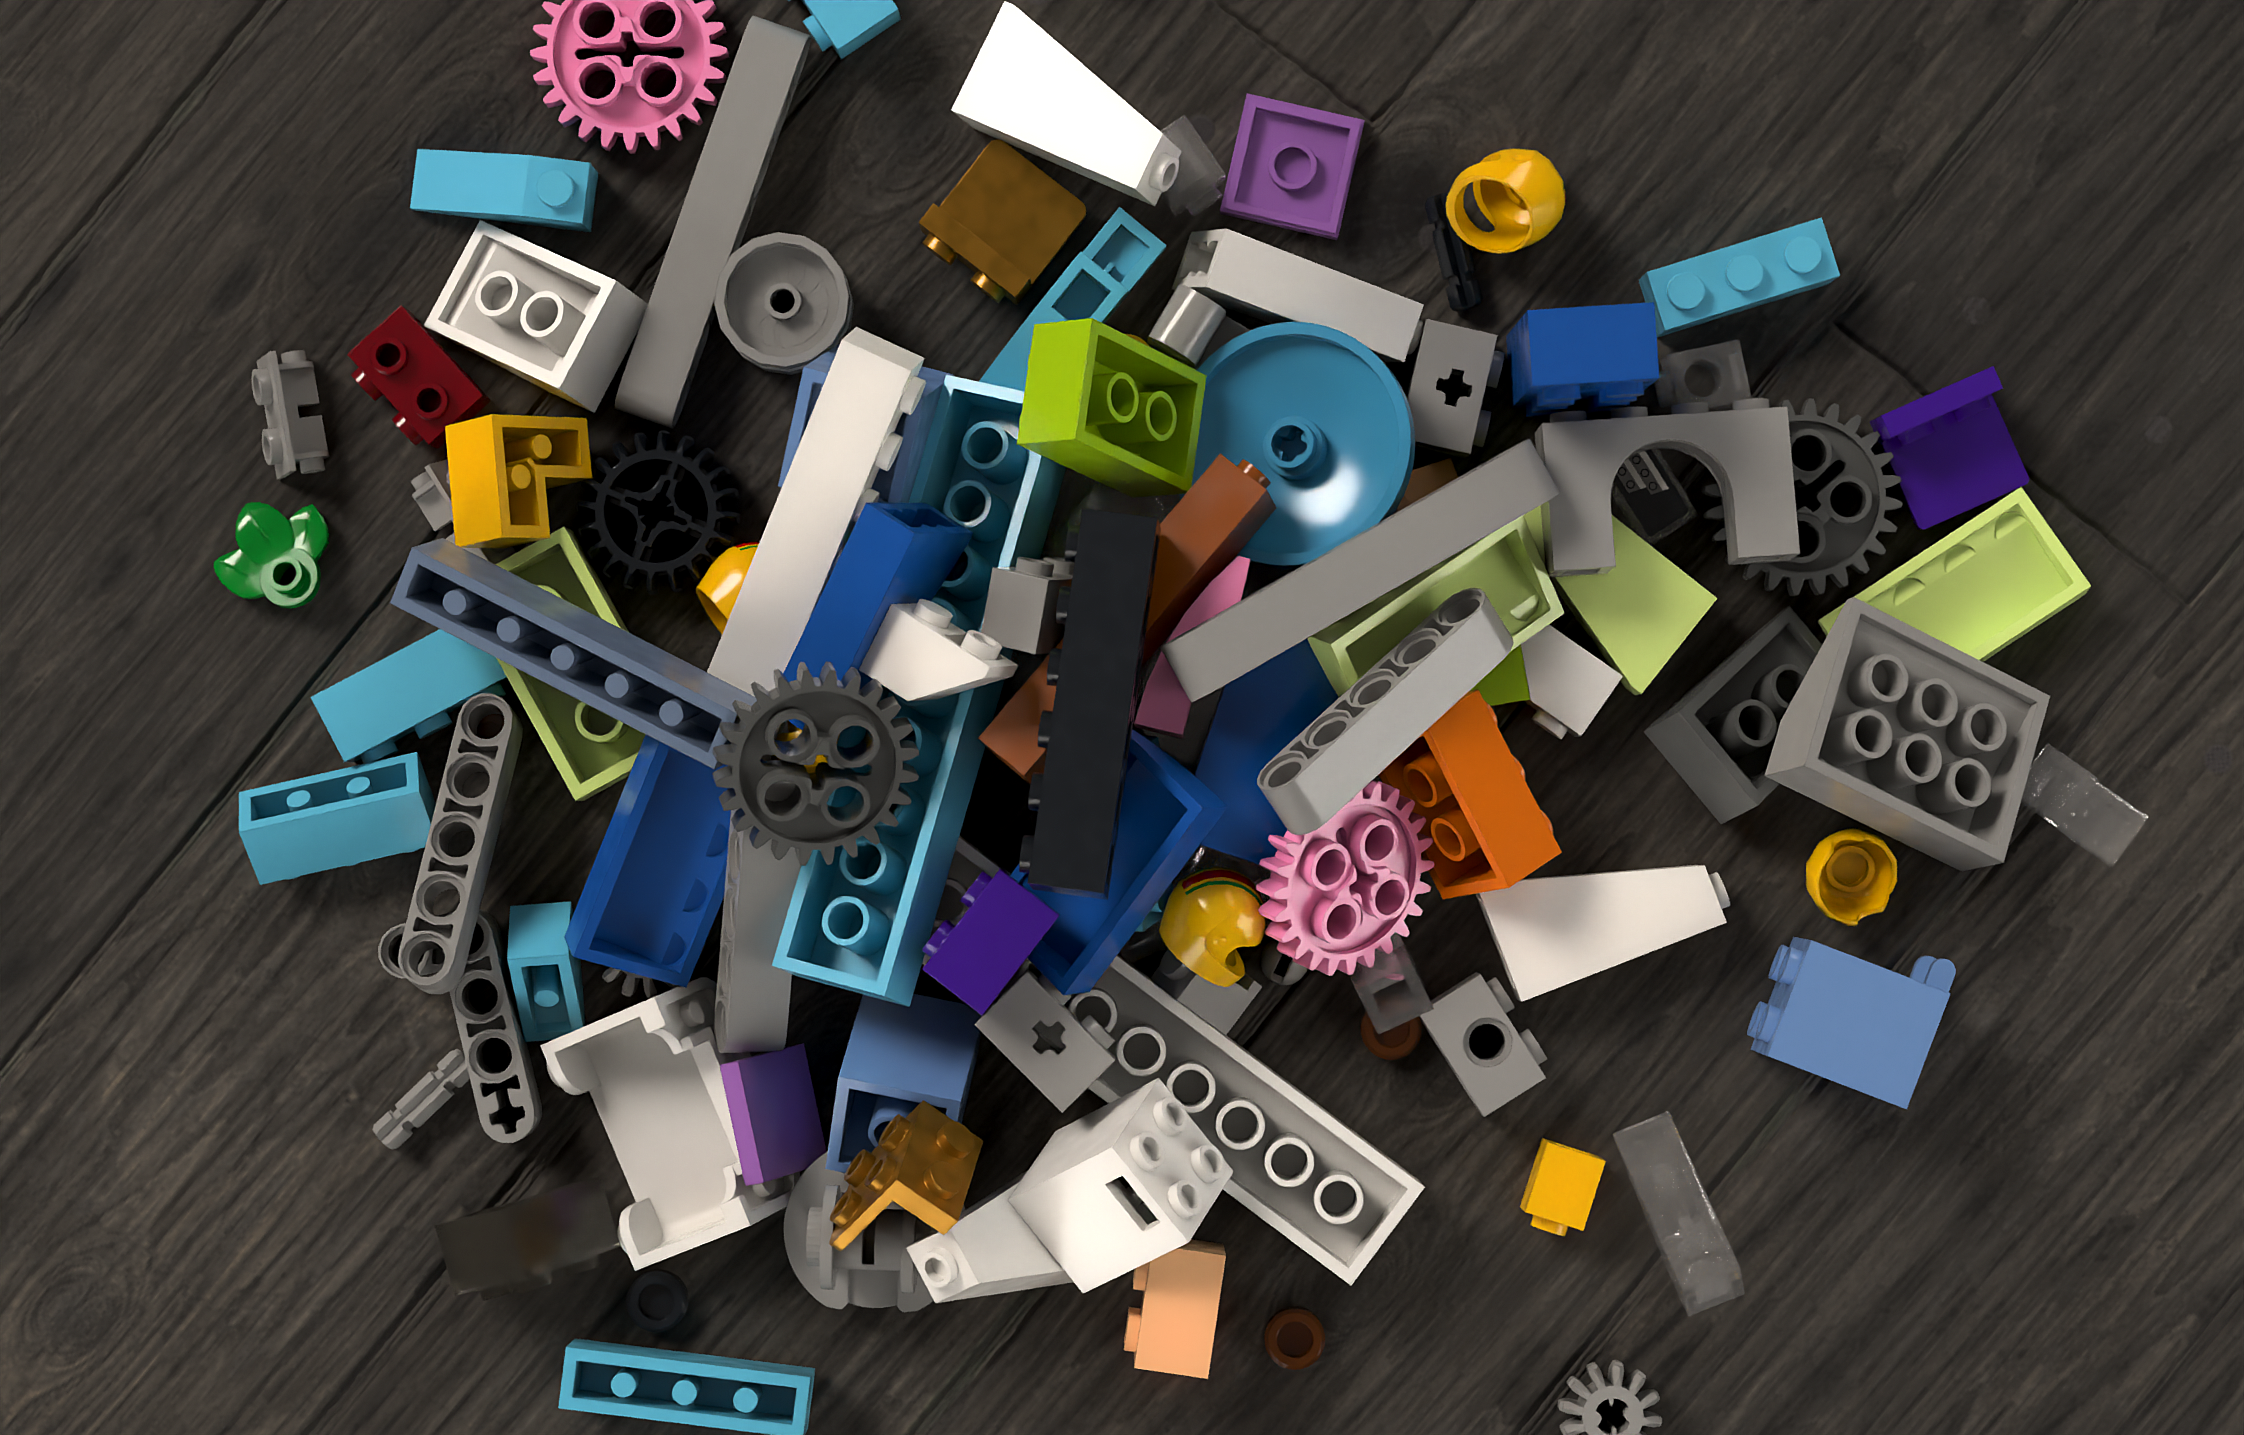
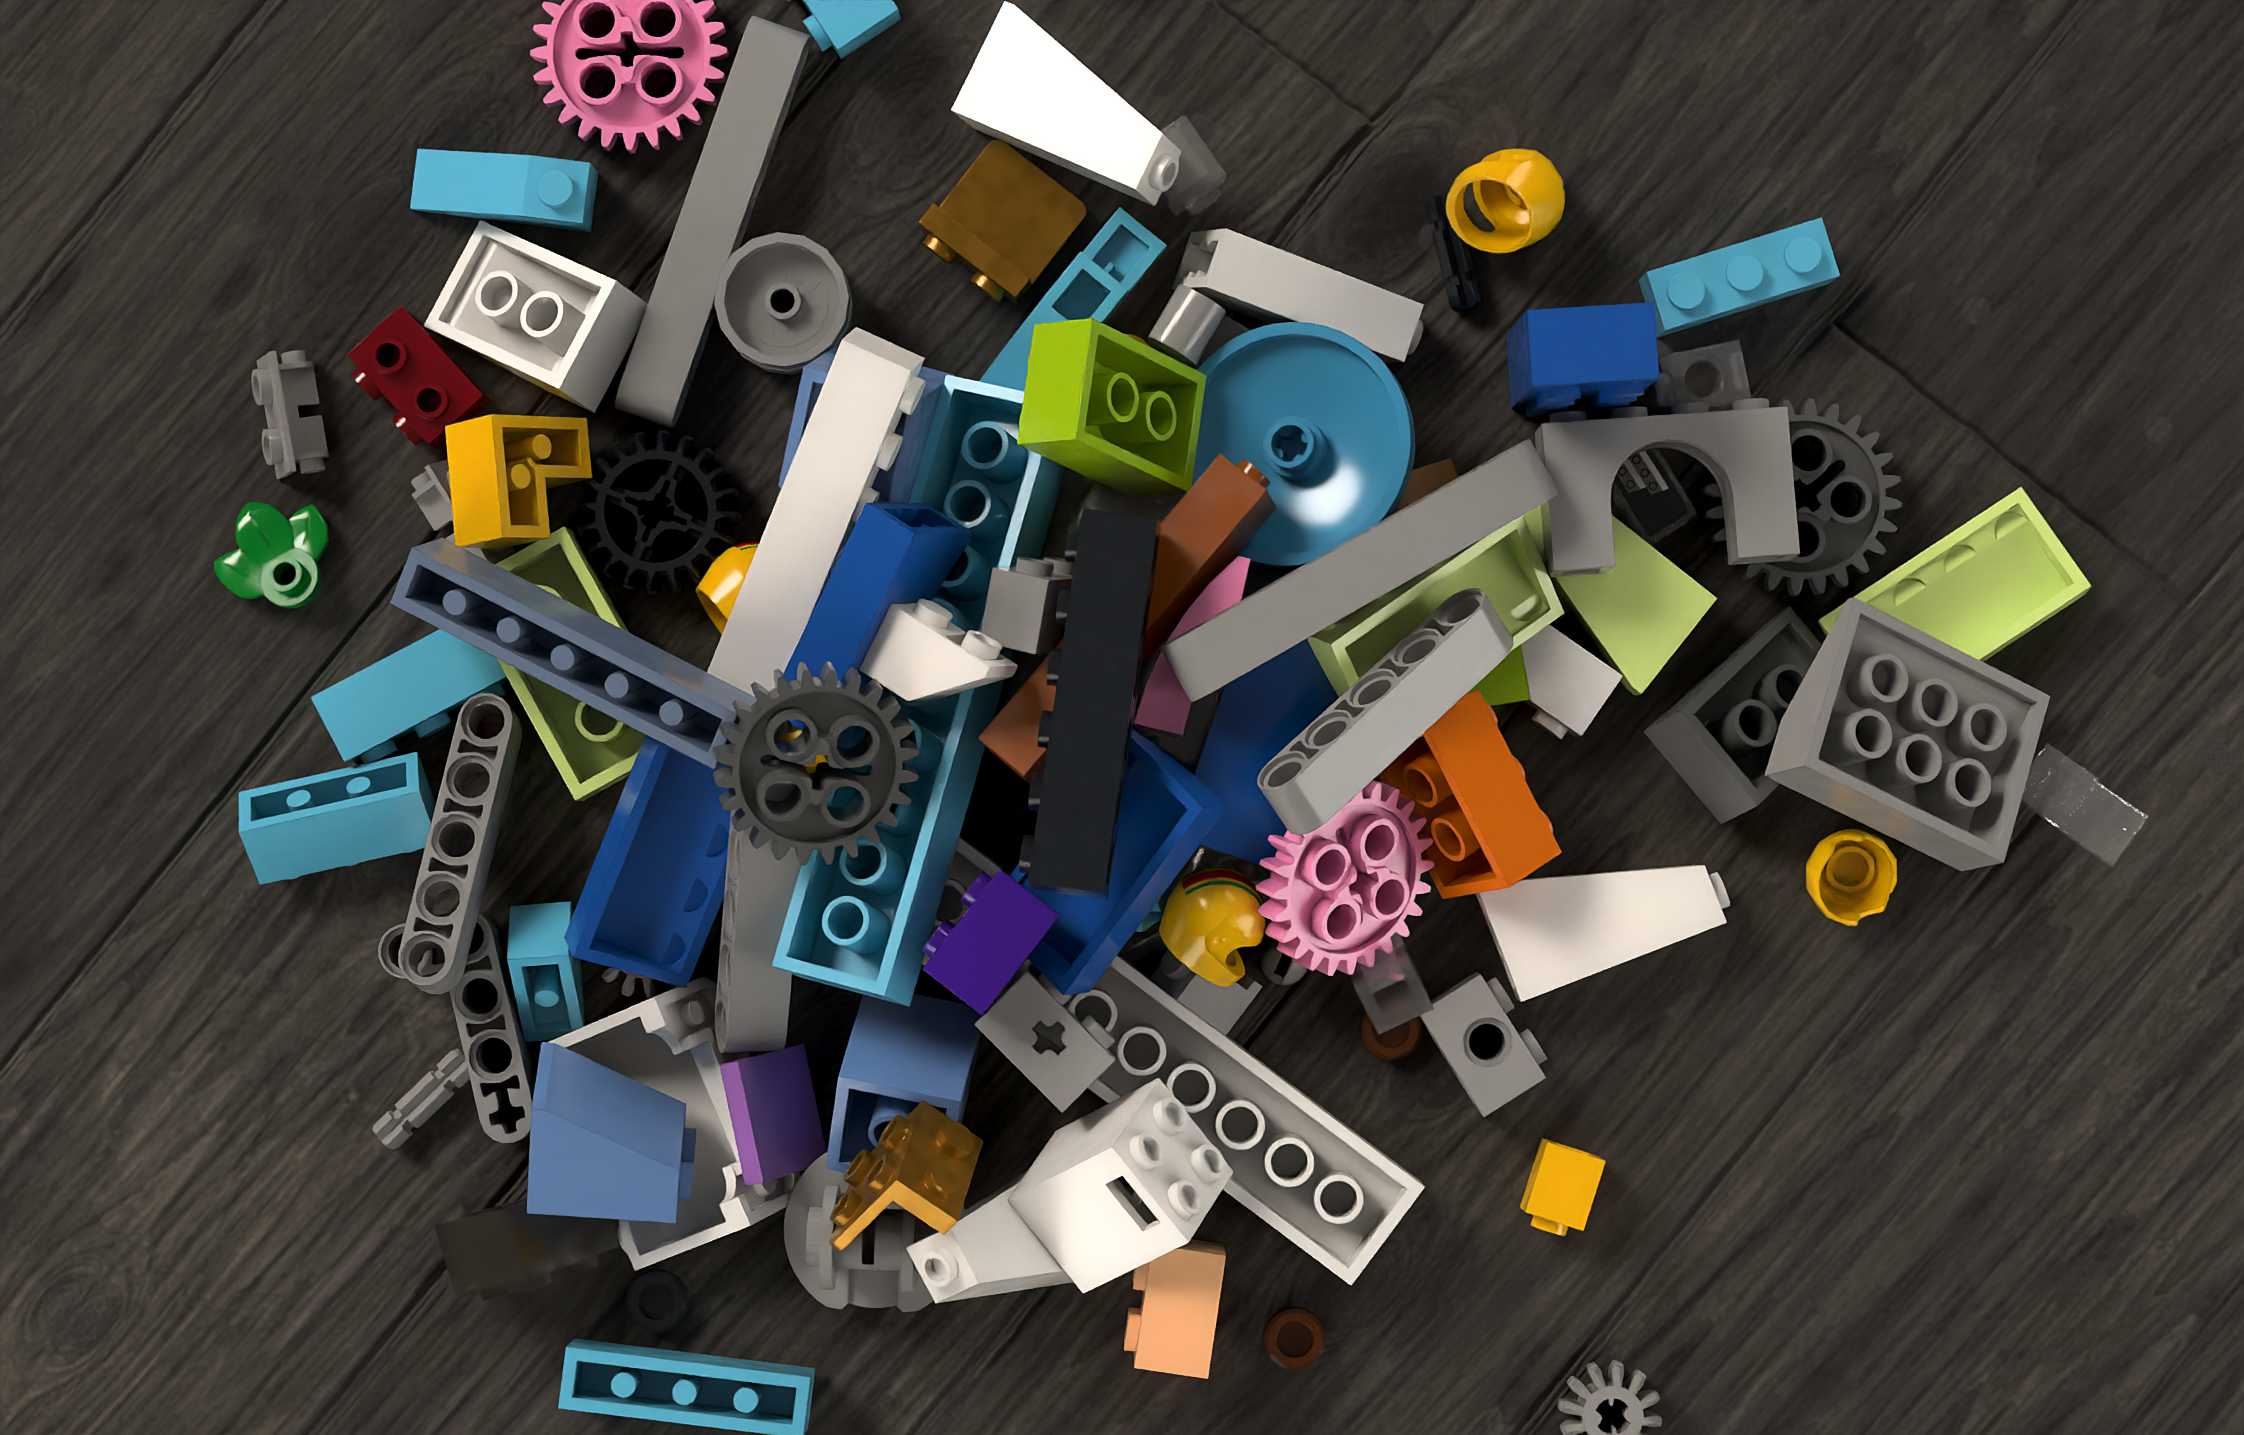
(605, 1143): none -> medium blue slope
(1292, 166): medium lavender tile -> none
(1460, 353): light grey brick -> none
(1679, 1214): clear slope -> none
(1852, 1018): medium blue container -> none
(1951, 449): dark purple bracket -> none

